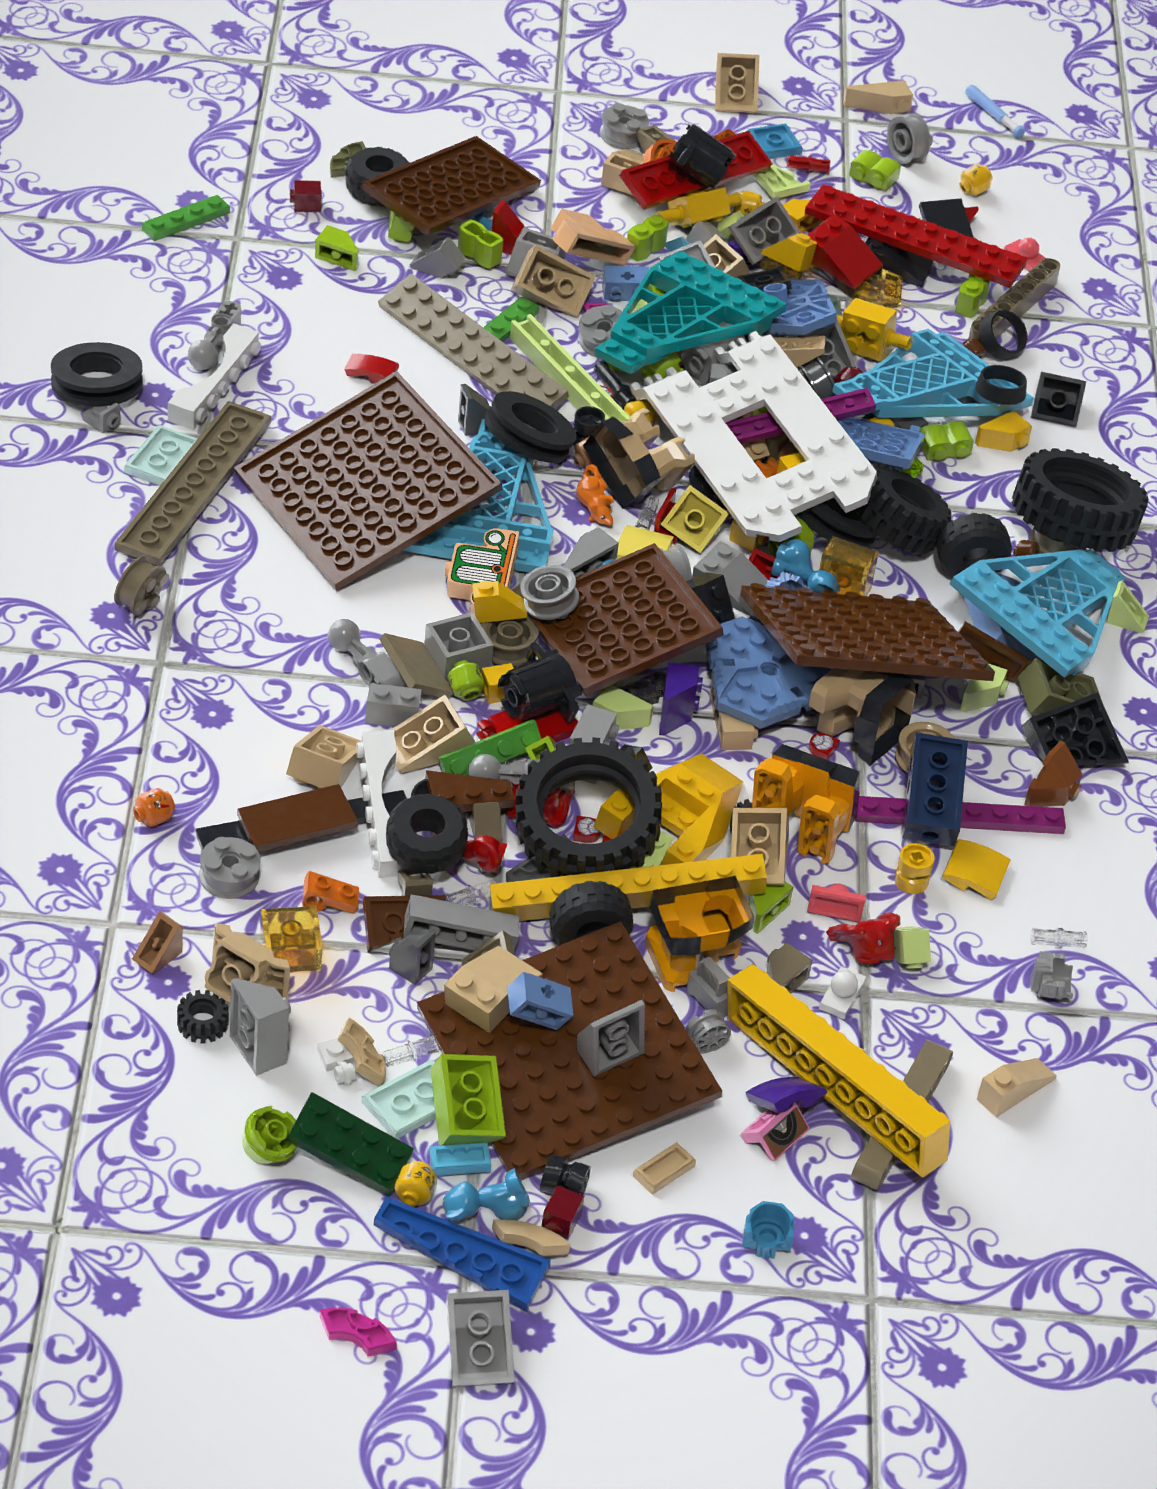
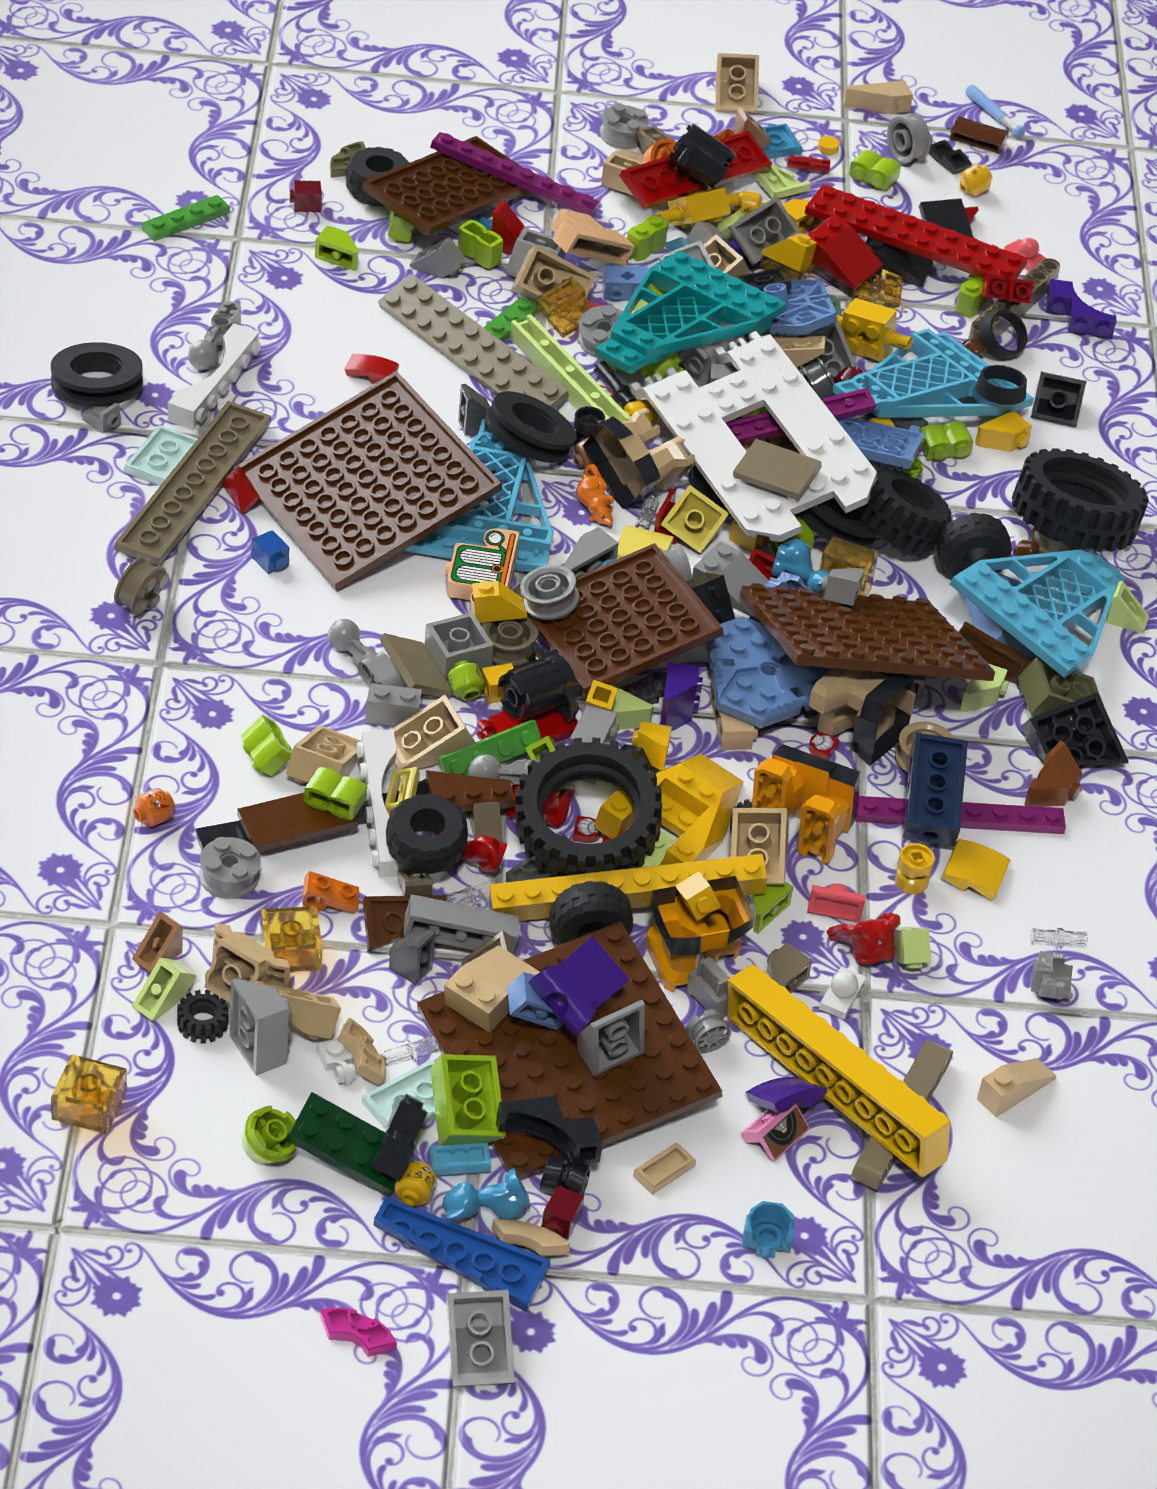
(89, 1094): none -> clear yellow brick
(163, 988): none -> yellowish green slope
(241, 490): none -> red slope
(266, 745): none -> lime brick
(270, 552): none -> blue brick
(310, 1012): none -> tan slope
(335, 793): none -> lime brick
(399, 1136): none -> black arch
(406, 789): none -> light yellow tile
(514, 174): none -> magenta plate
(542, 1117): none -> black arch
(564, 306): none -> clear yellow slope
(579, 984): none -> dark purple piece
(601, 696): none -> yellow brick
(655, 742): none -> yellow slope
(698, 896): none -> yellow brick
(745, 122): none -> medium nougat slope
(777, 469): none -> dark tan tile
(828, 145): none -> yellow tile
(843, 585): none -> light grey slope
(948, 157): none -> black slope
(979, 135): none -> reddish brown piece
(1007, 288): none -> red slope
(1082, 318): none -> dark purple arch

